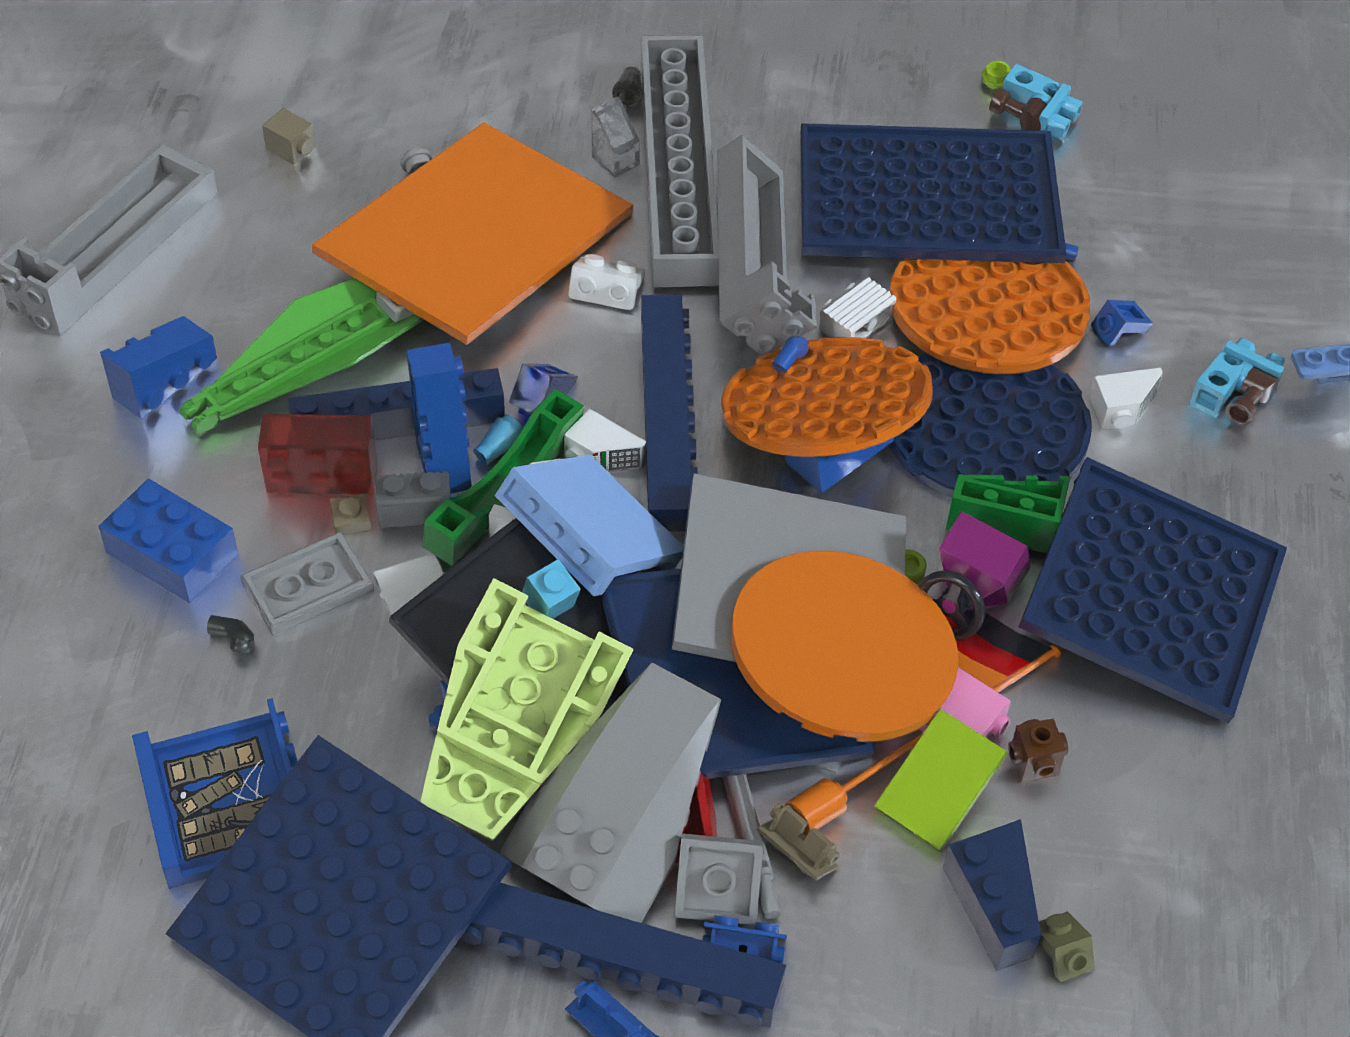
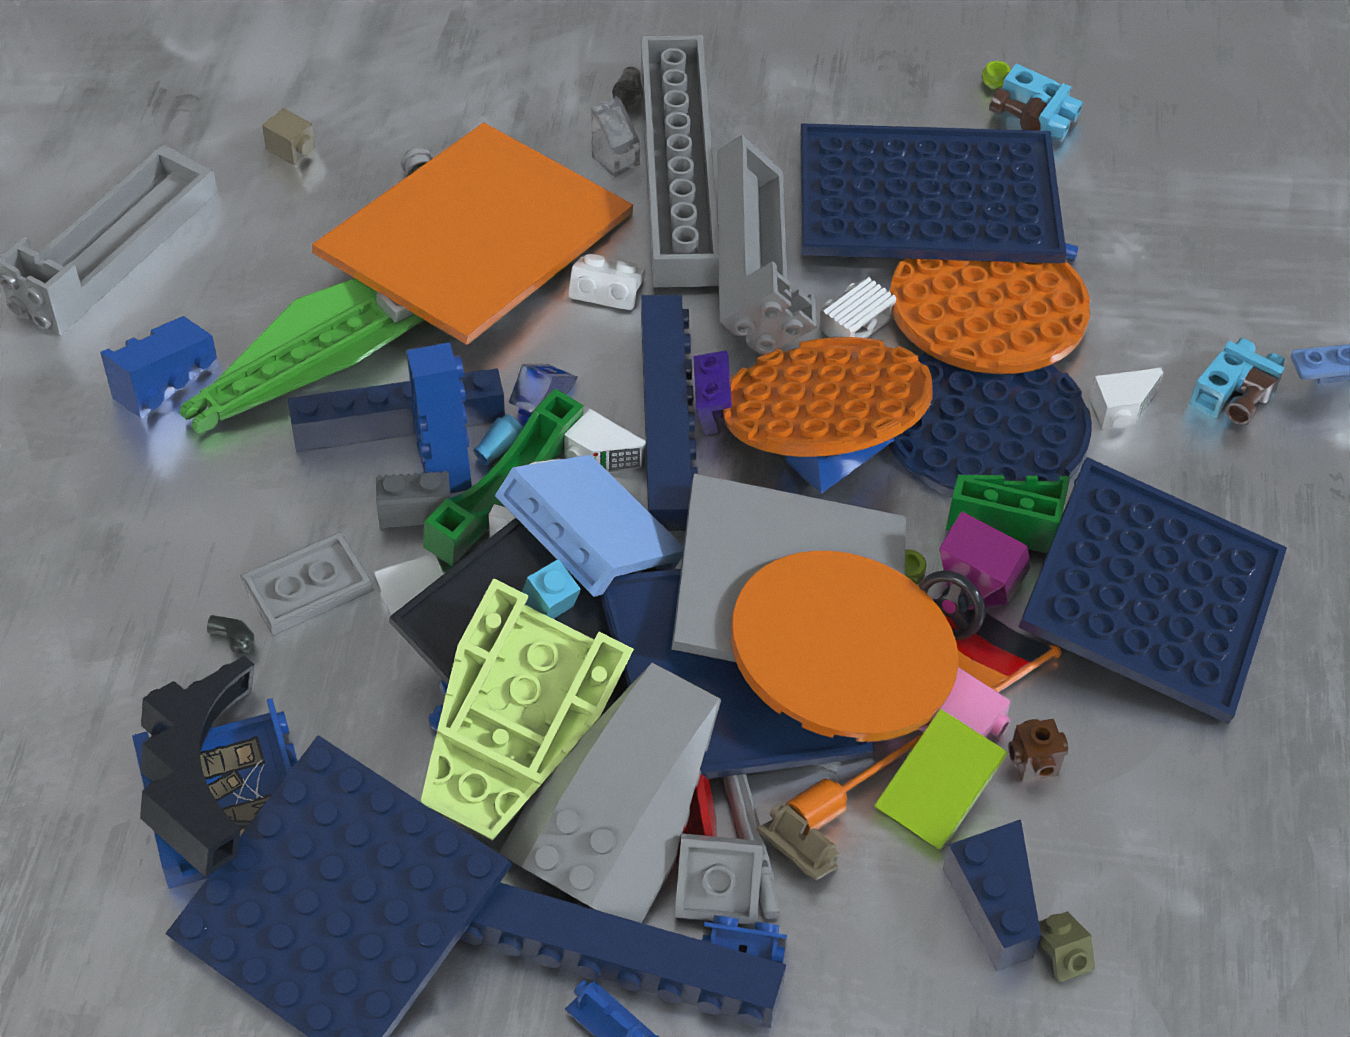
(169, 540): blue brick -> none
(178, 798): none -> black arch
(318, 454): clear red brick -> none
(351, 514): dark tan plate -> none
(712, 388): none -> dark purple bracket
(794, 348): blue arm -> none
(1119, 317): blue bracket -> none

